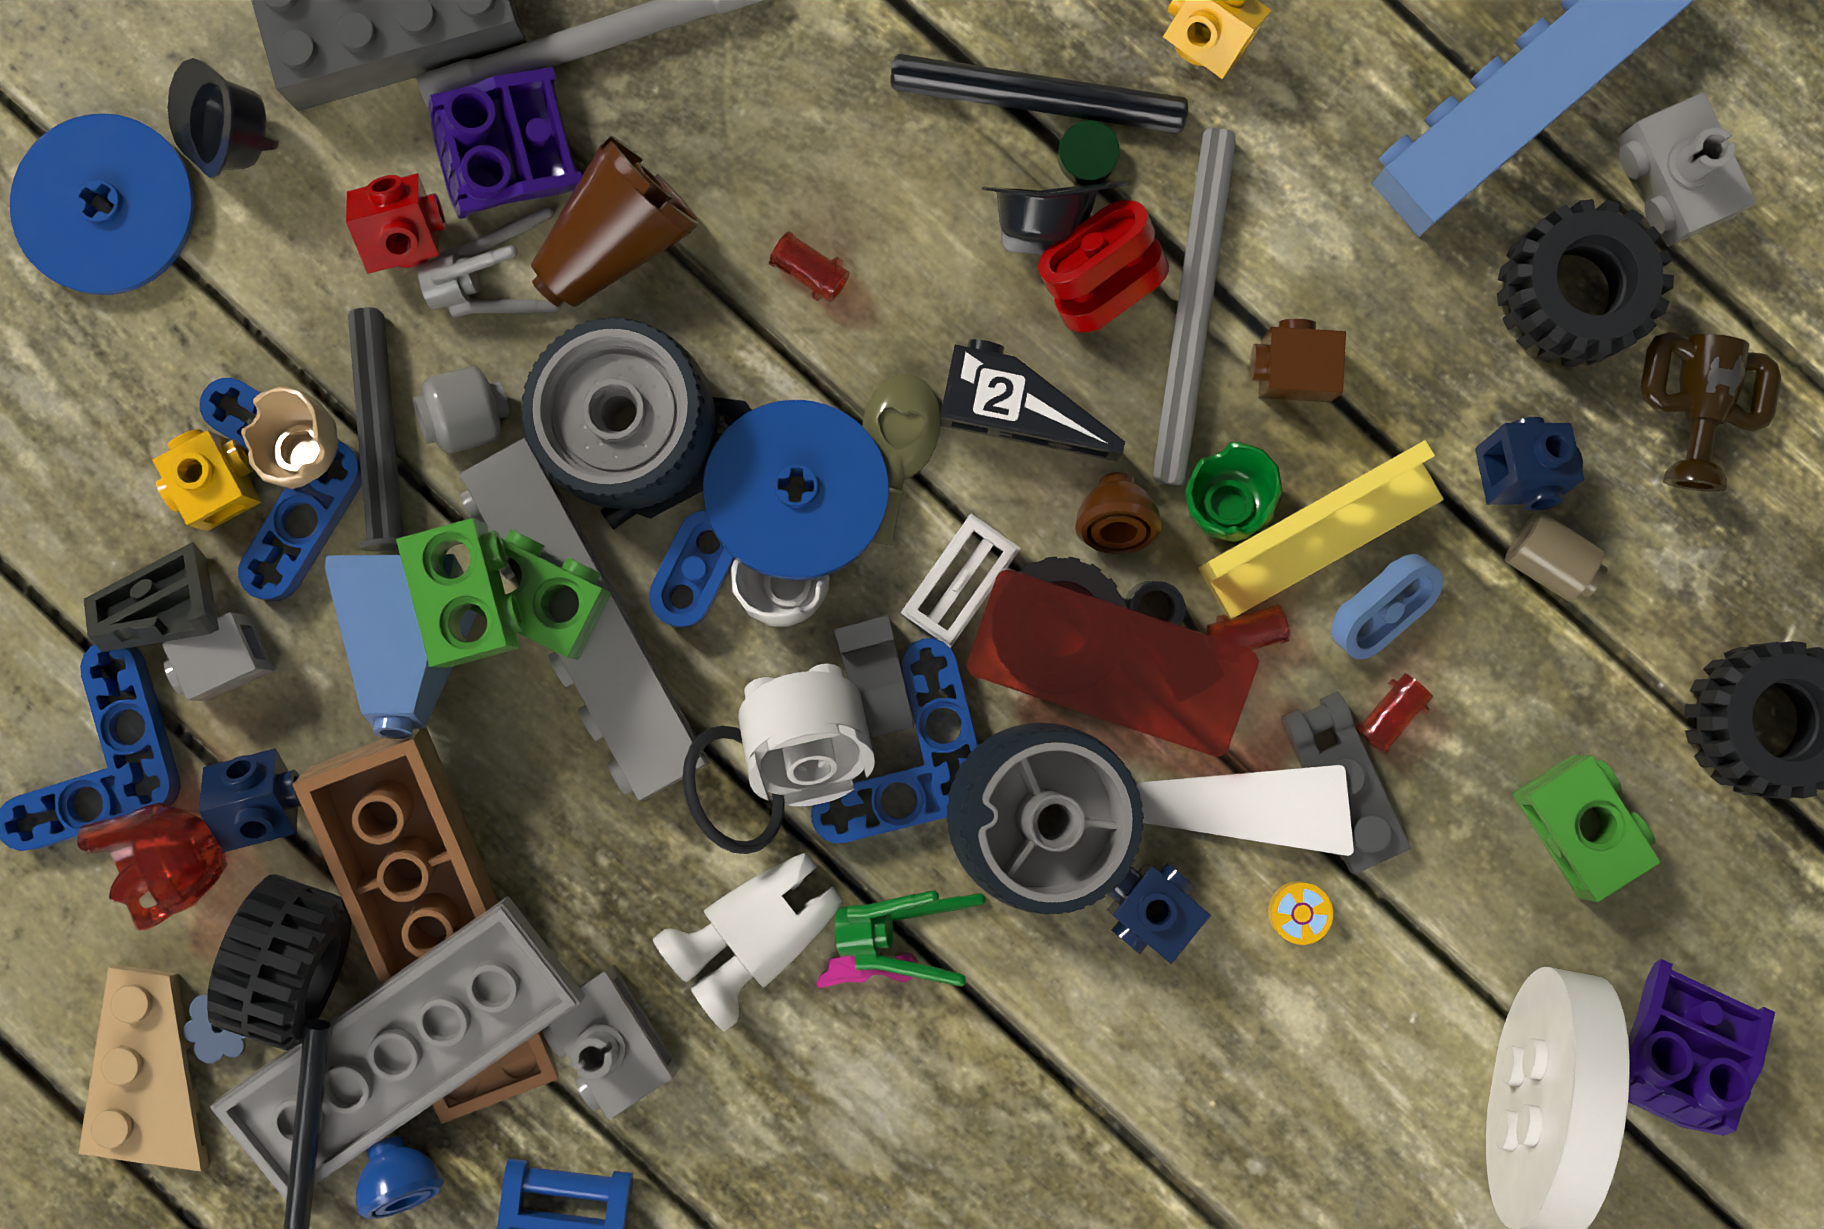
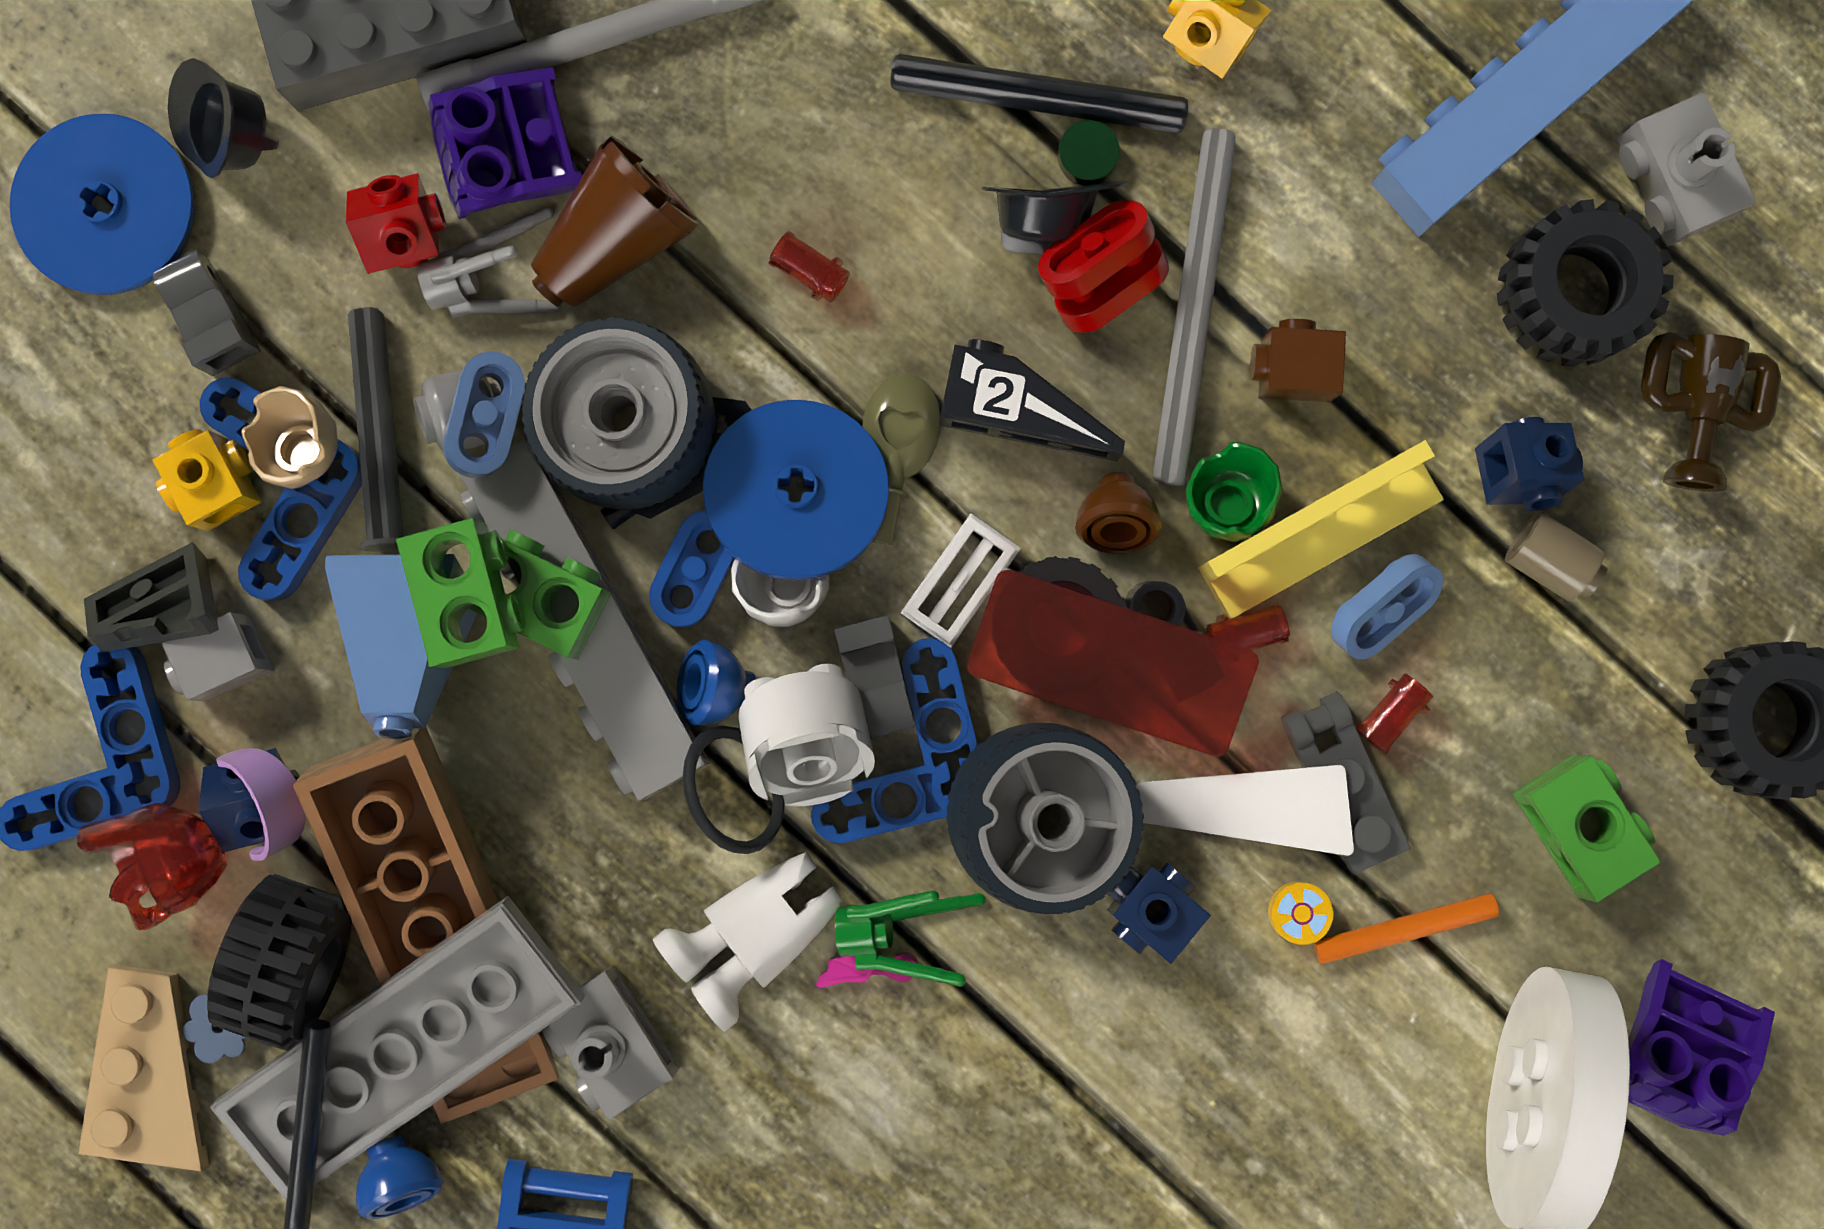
(205, 314): none -> dark grey leg
(274, 797): none -> lavender helmet
(483, 416): none -> medium blue plate
(710, 684): none -> blue brick
(1406, 928): none -> orange bar

